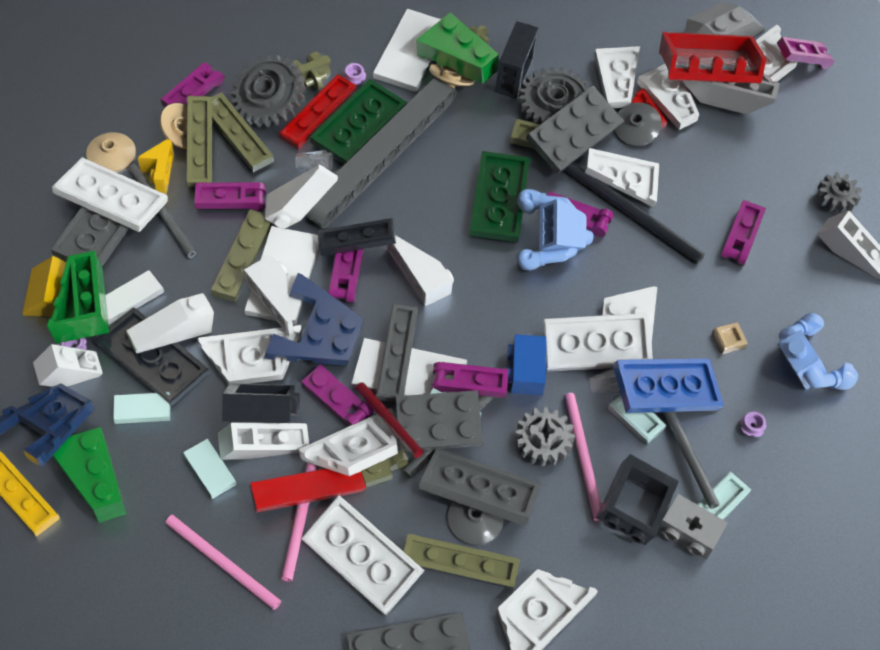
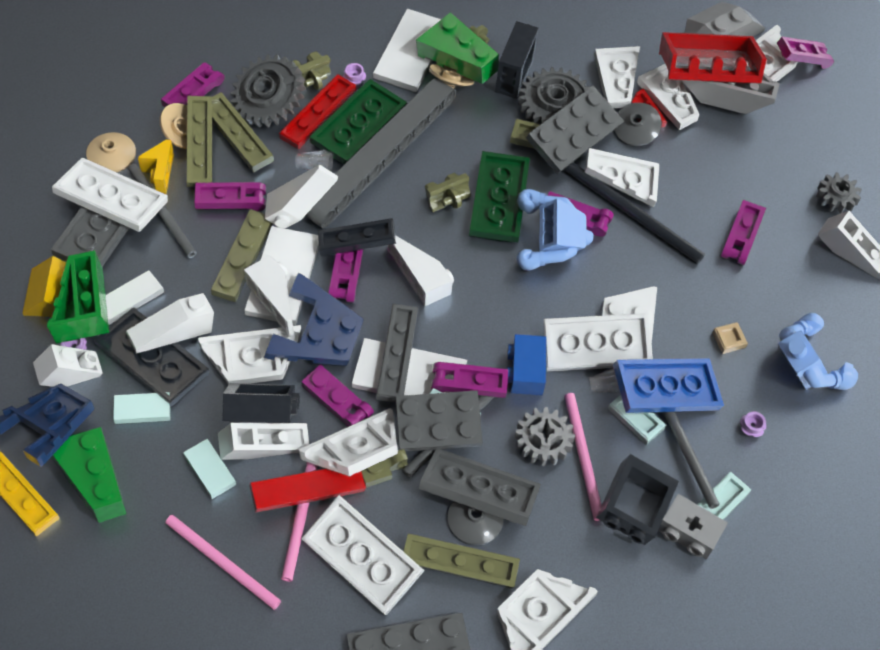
(389, 420): dark red bar -> none
(448, 192): none -> olive hips

